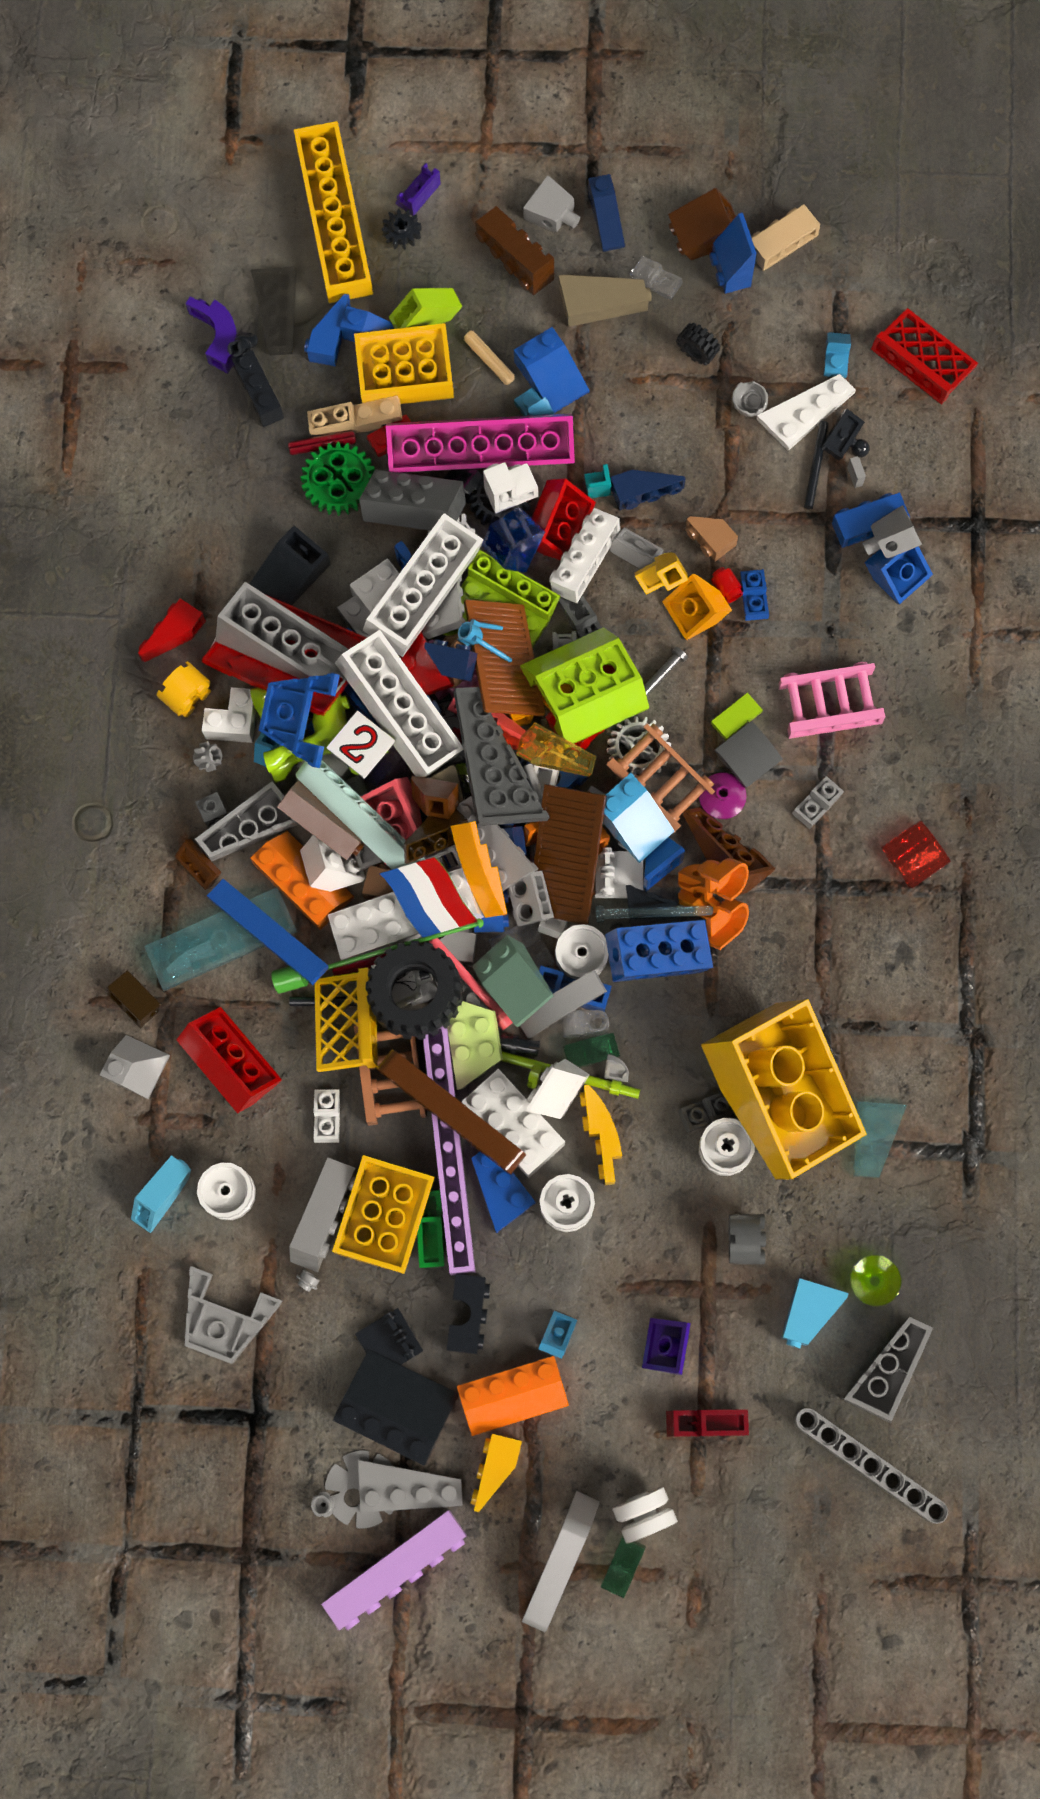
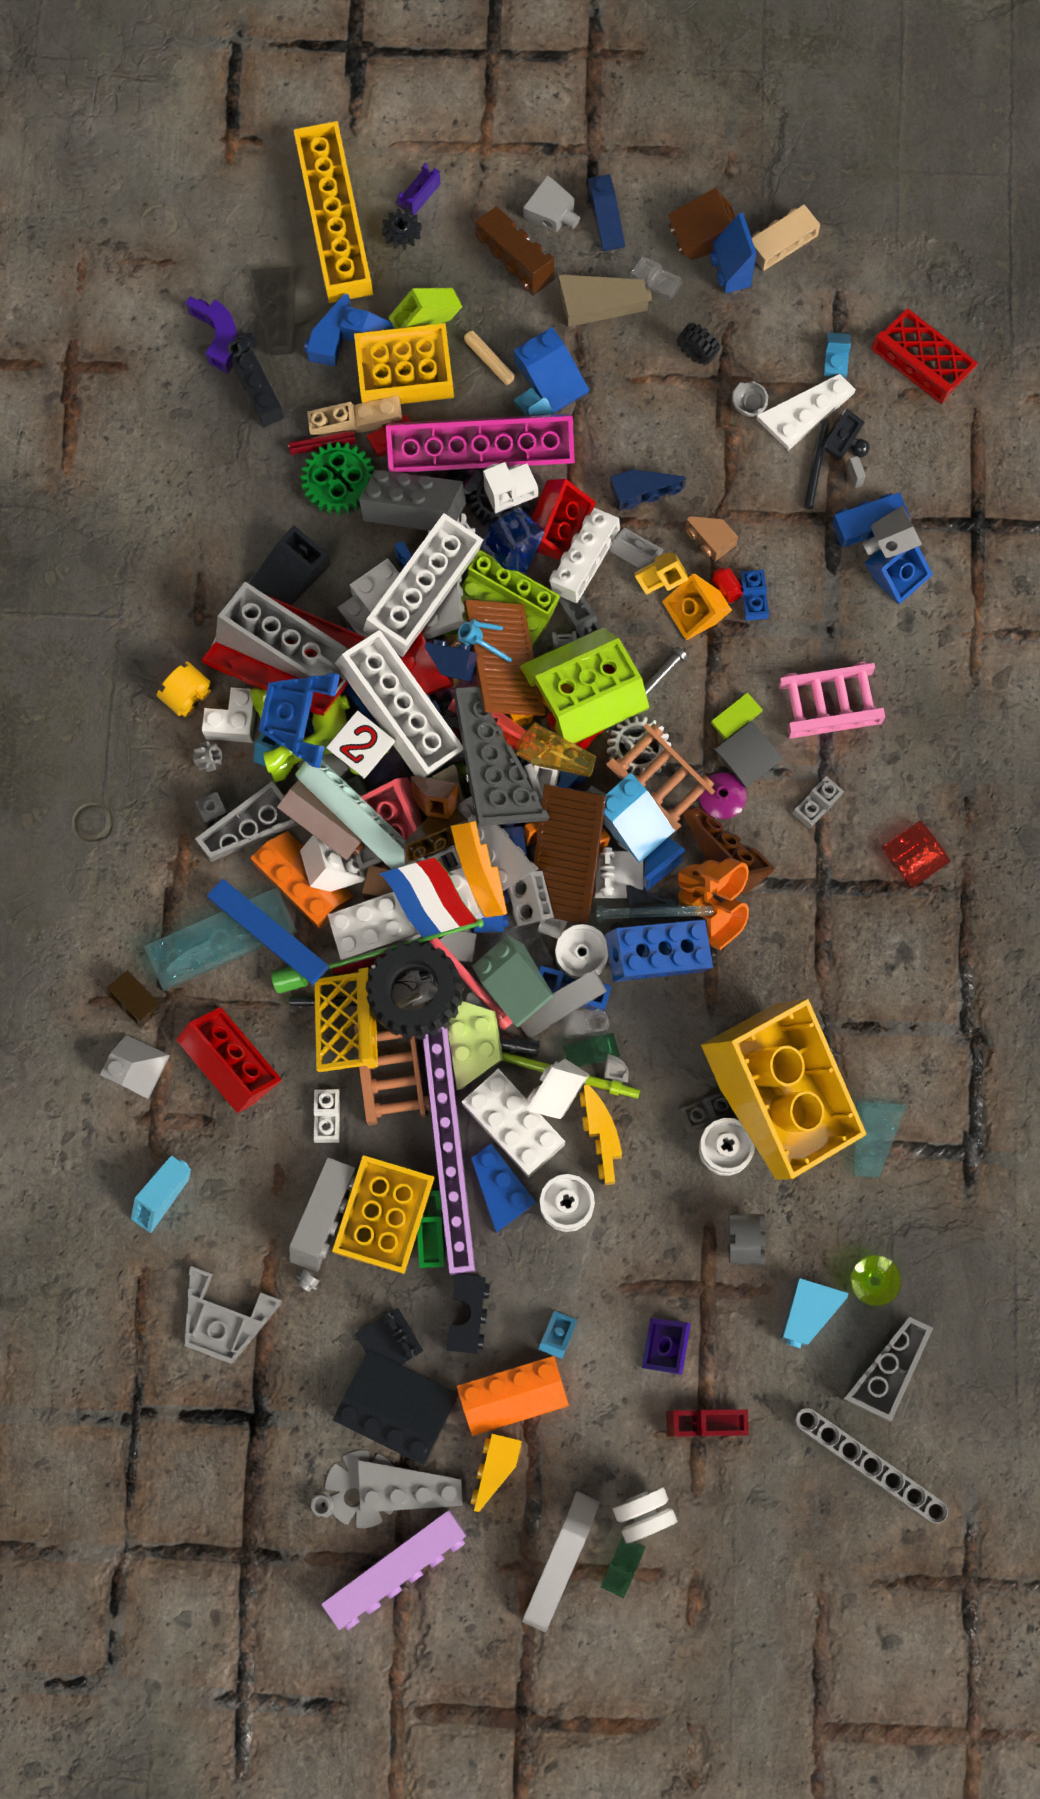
(176, 629): red slope -> none
(197, 864): reddish brown plate -> none
(215, 1181): white wheel -> none
(451, 1111): reddish brown beam -> none
(534, 1076): lime tile -> none
(598, 483): teal panel -> none

